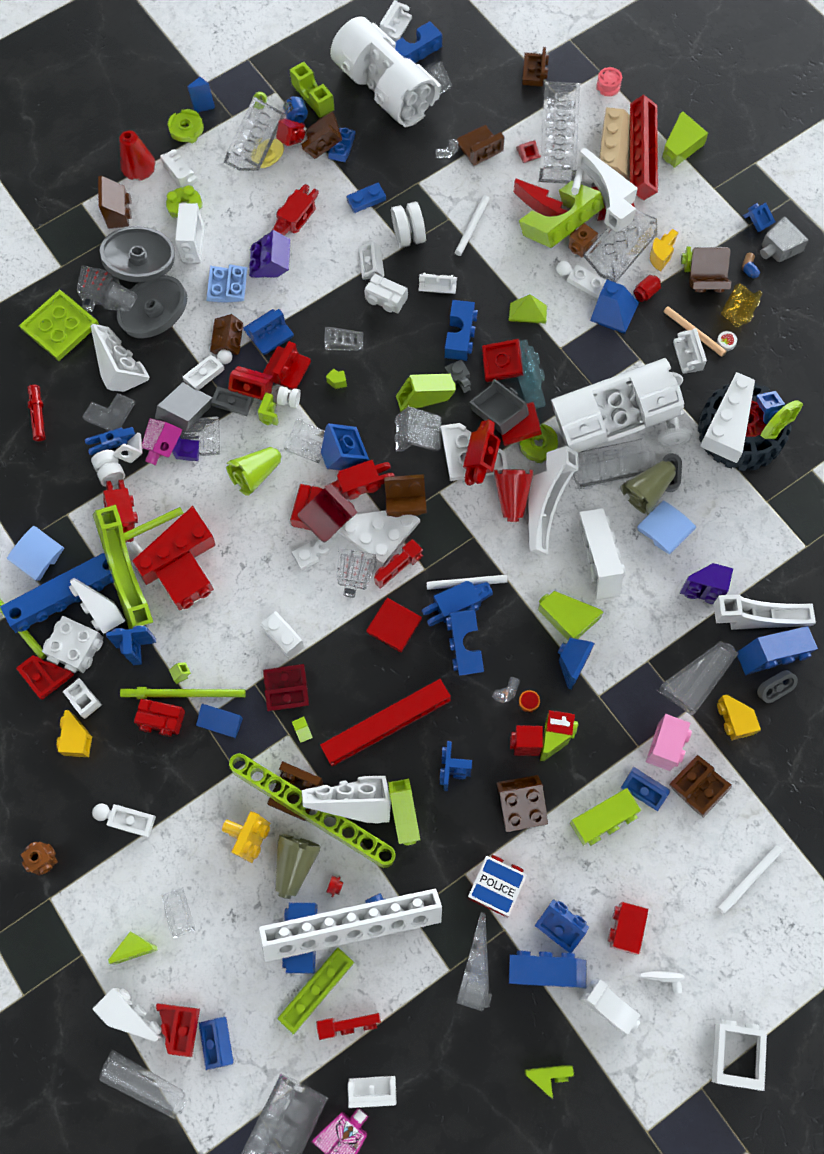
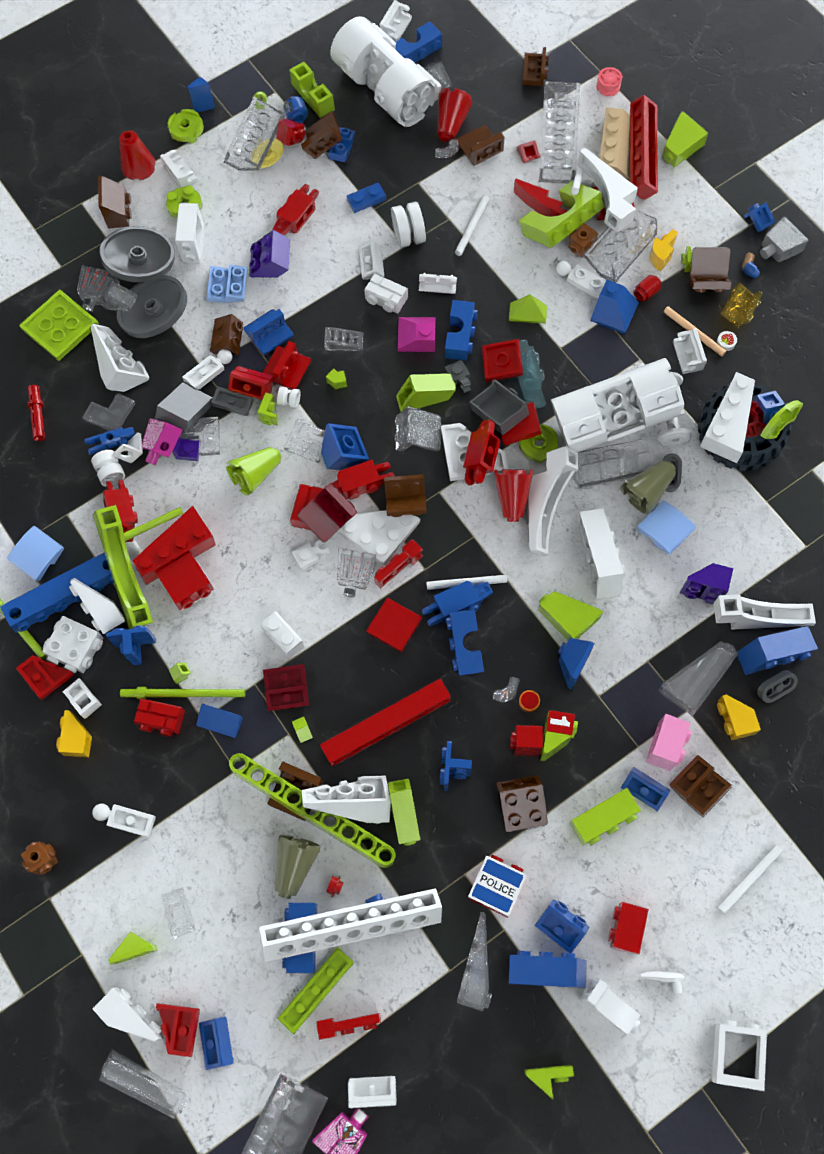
(248, 835): yellow plate -> none
(416, 334): none -> dark pink slope
(452, 111): none -> red cone

